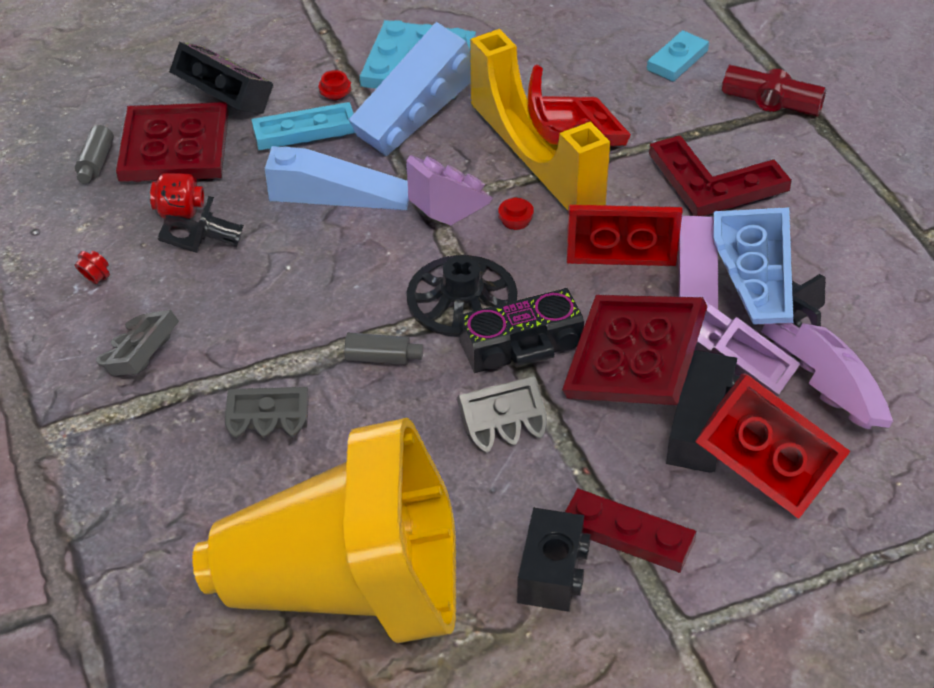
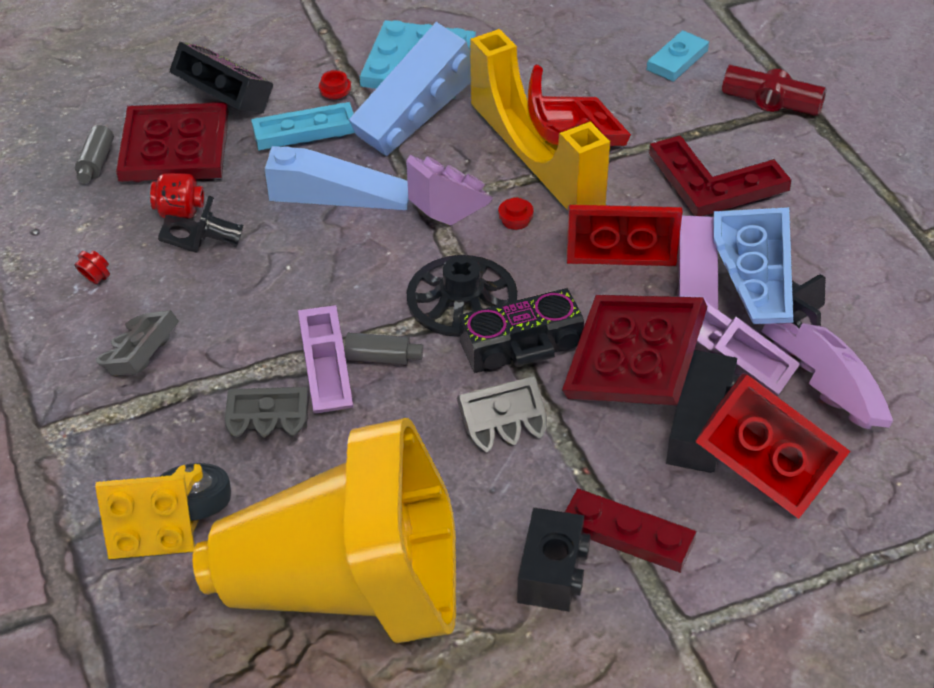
(161, 511): none -> yellow plate
(325, 359): none -> lavender slope

